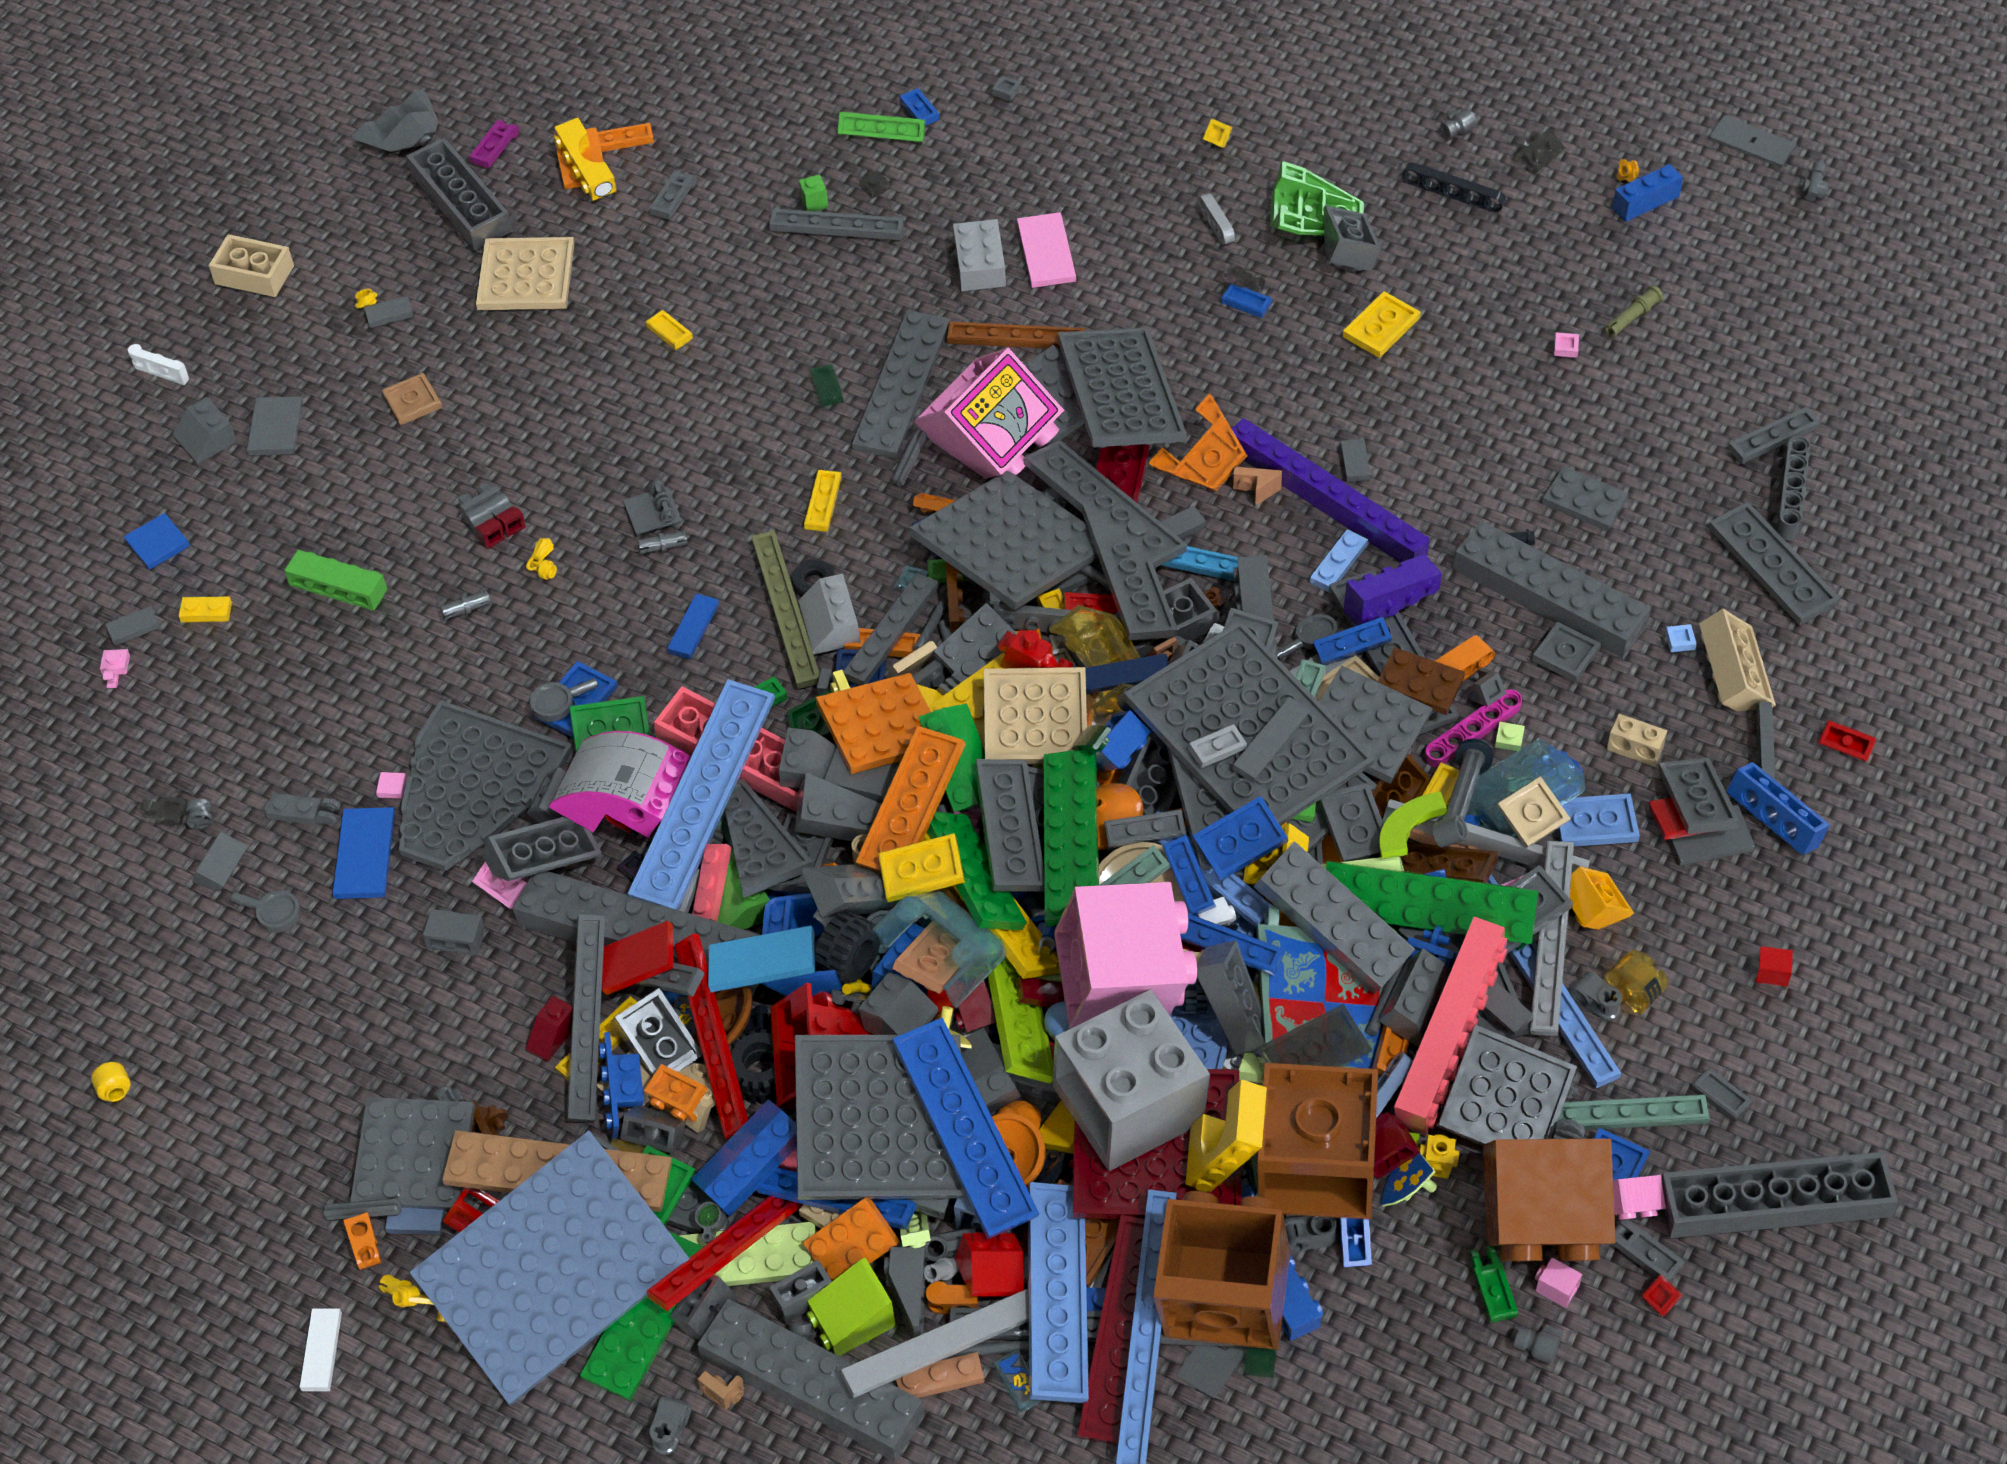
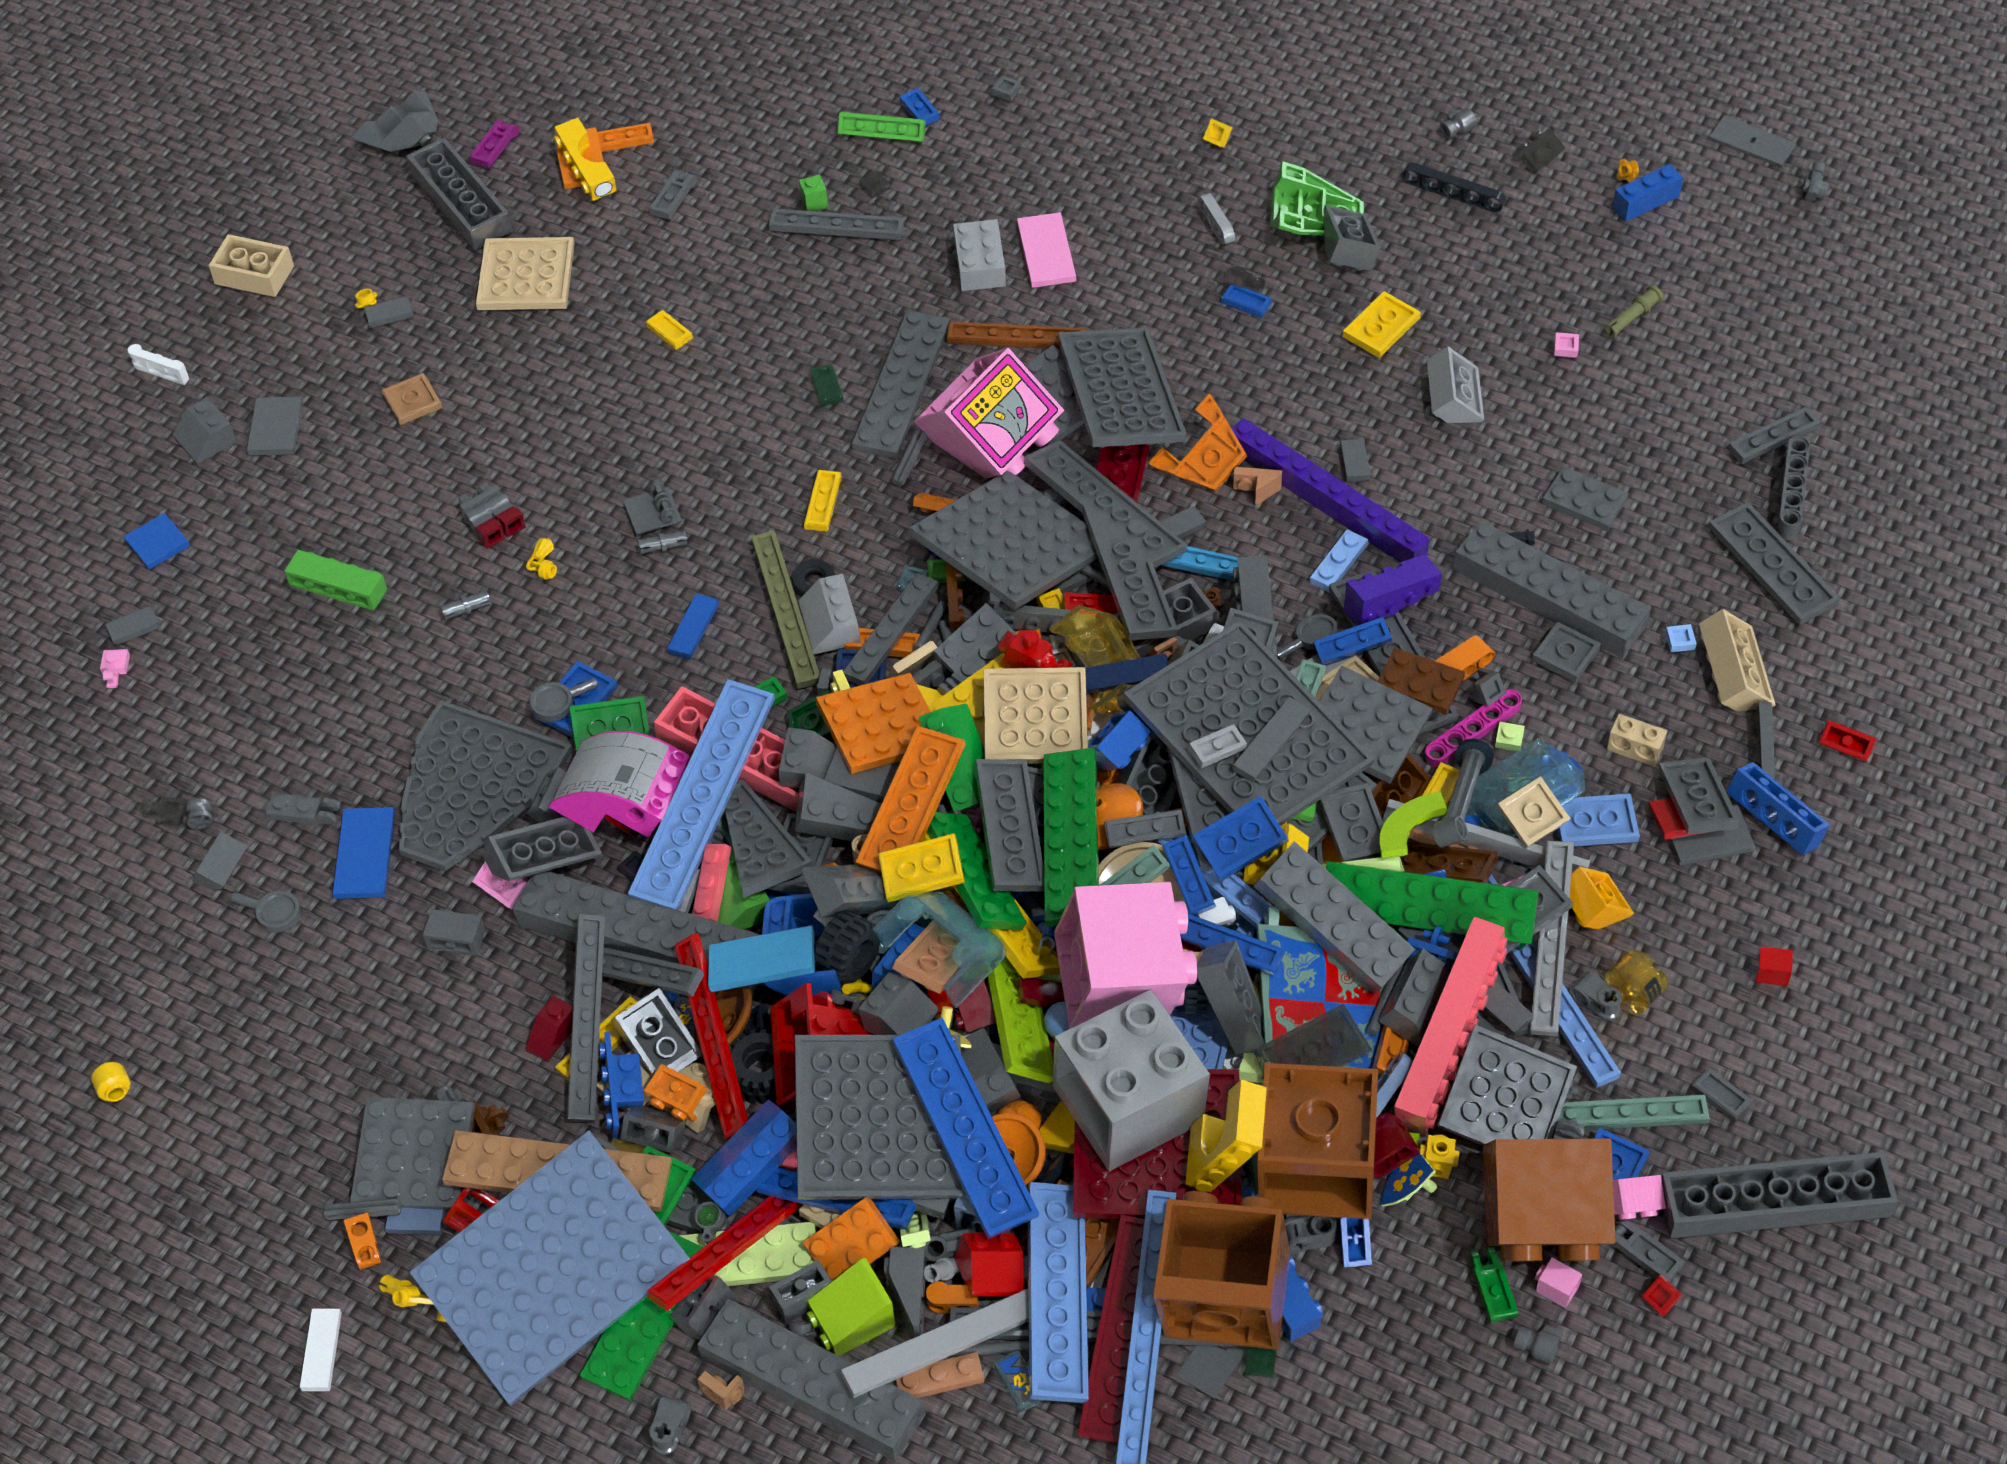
(205, 609): yellow plate -> none
(391, 785): bright pink tile -> none
(637, 957): red tile -> none
(1092, 739): dark green slope -> none
(1454, 388): none -> light grey slope

